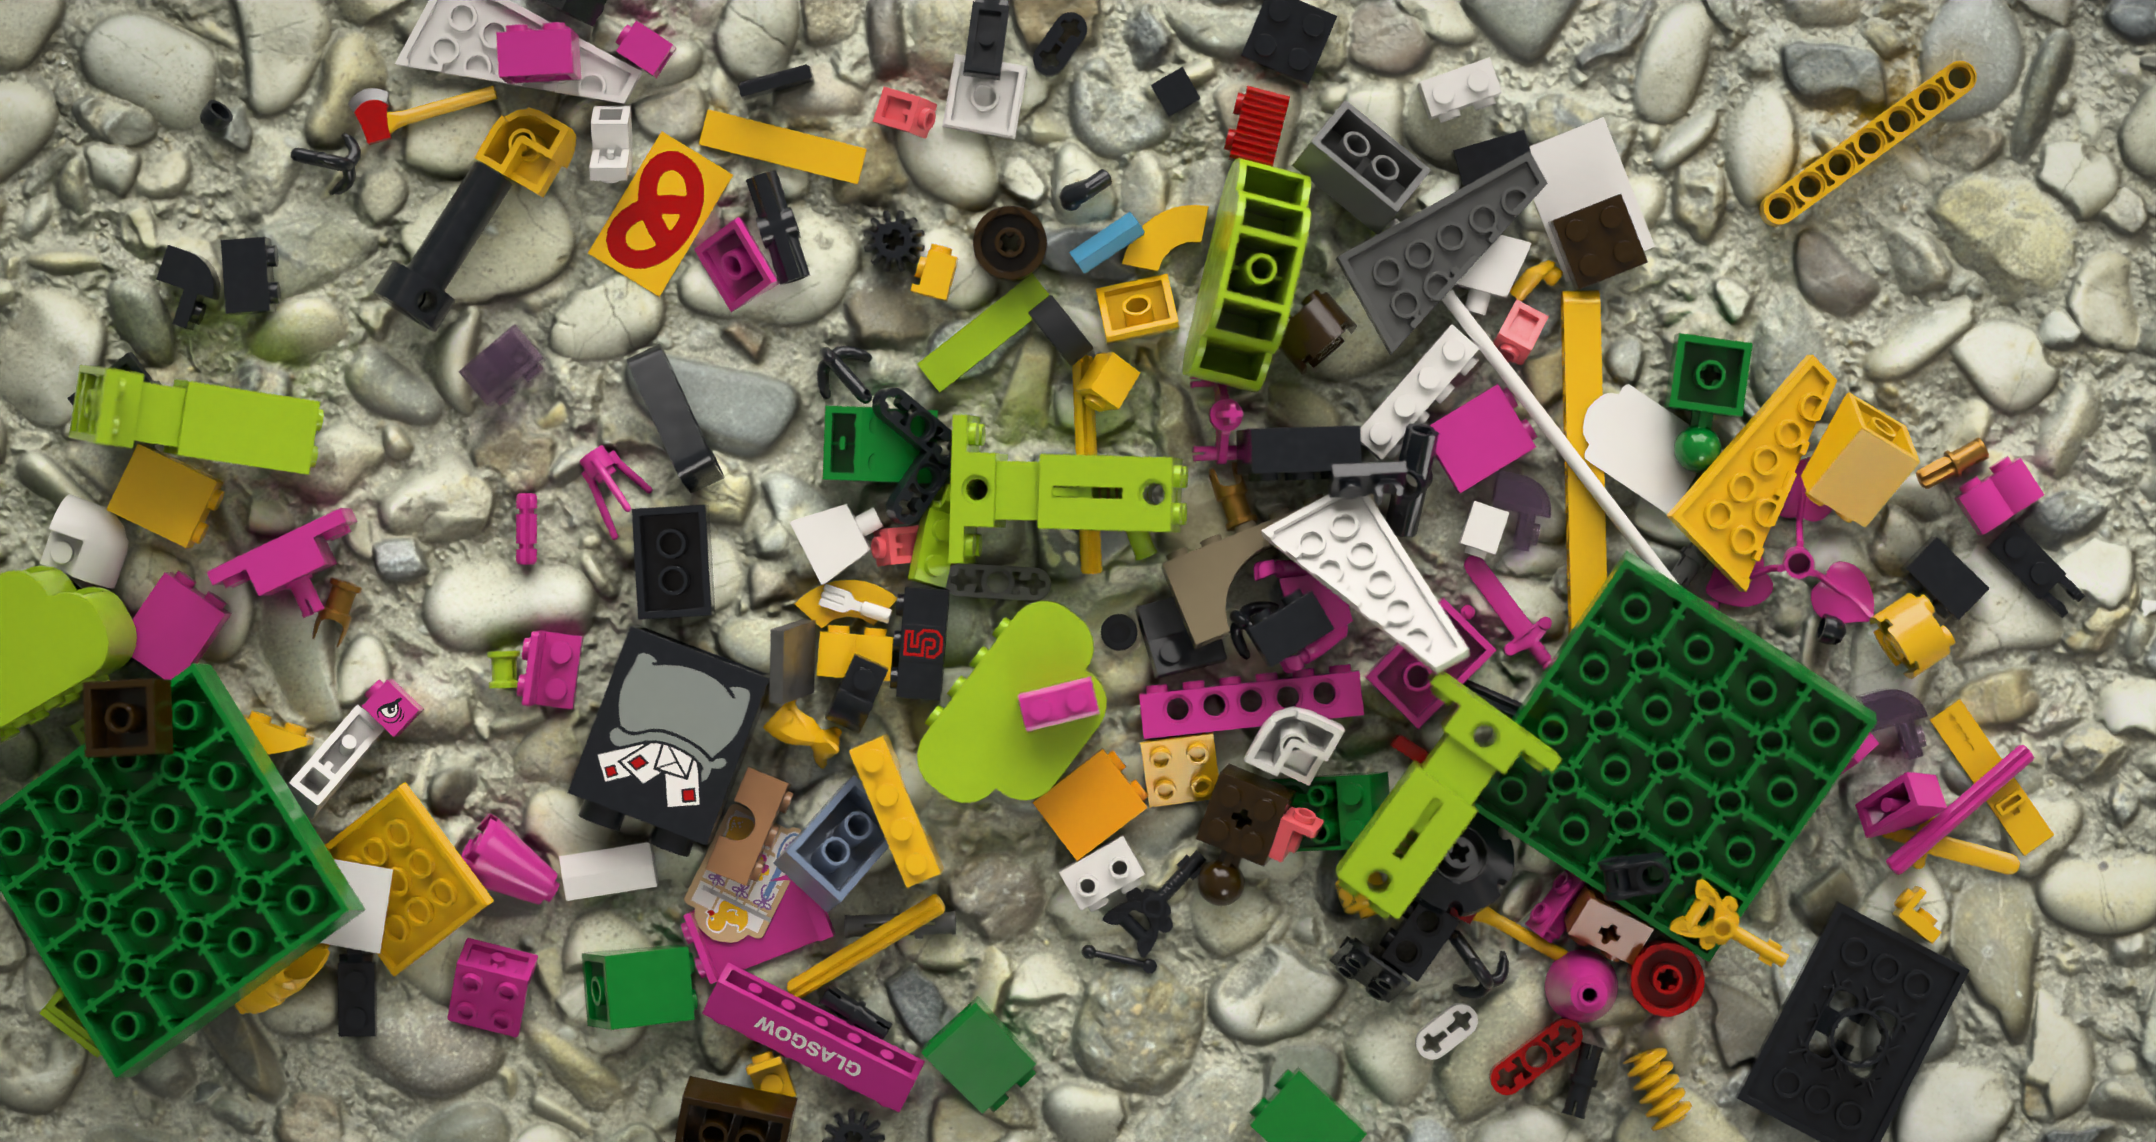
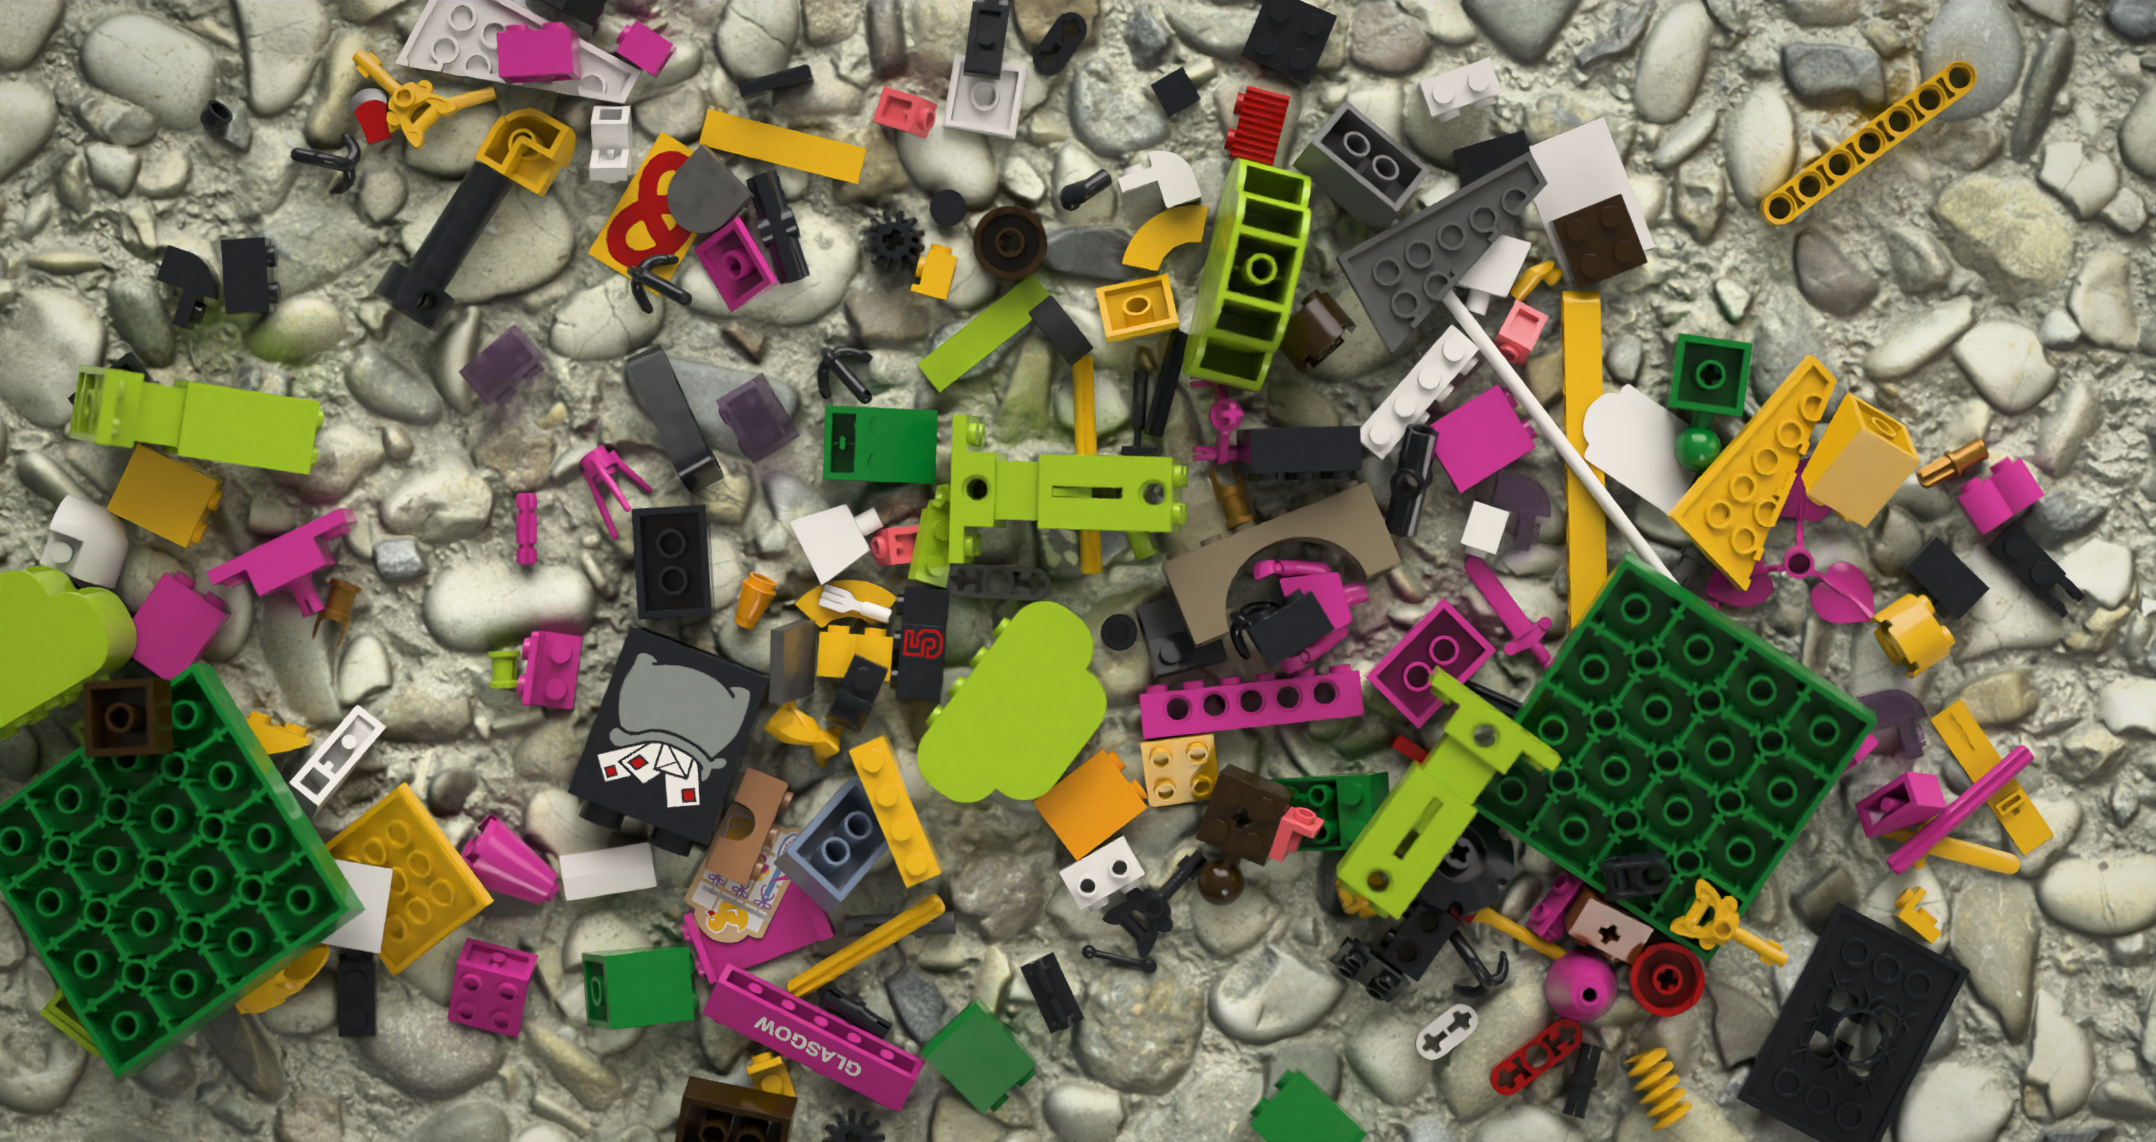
(391, 706): dark pink brick -> none
(406, 100): none -> yellow piece
(642, 275): none -> black piece
(705, 193): none -> flat silver tile
(754, 599): none -> light orange cone
(757, 418): none -> clear purple brick
(928, 456): black beam -> none
(948, 208): none -> black tile
(1052, 993): none -> black hinge
(1058, 703): dark pink brick -> none
(1107, 242): dark azure tile -> none
(1107, 382): yellow brick -> none
(1138, 416): none -> black piece
(1166, 384): none -> black axle
(1171, 174): none -> white brick
(1294, 743): white brick -> none
(1365, 565): white wing -> none
(1368, 478): black plate -> none
(1467, 612): dark pink piece -> none
(1830, 630): black hinge -> none

